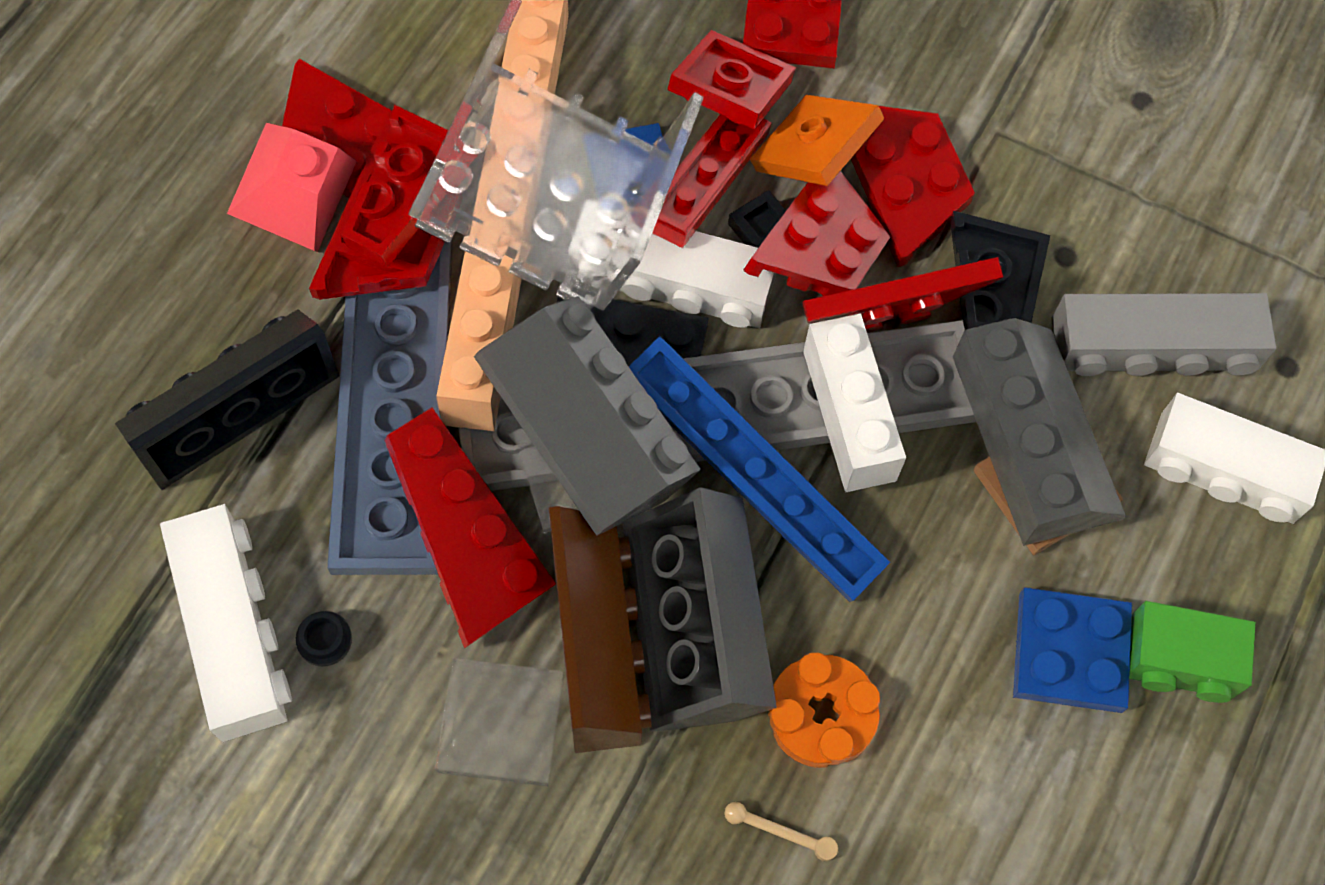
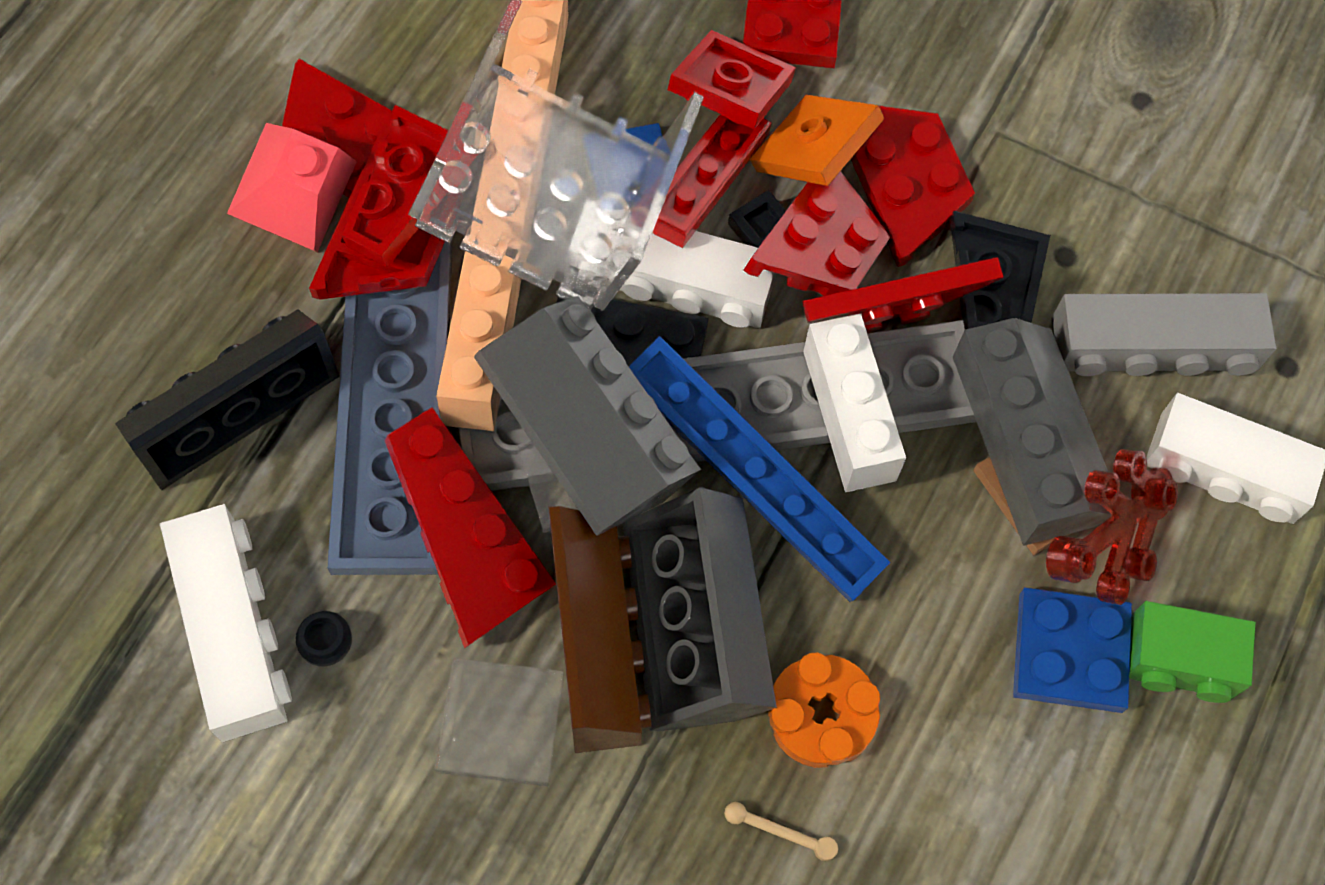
(1151, 499): none -> clear red plant

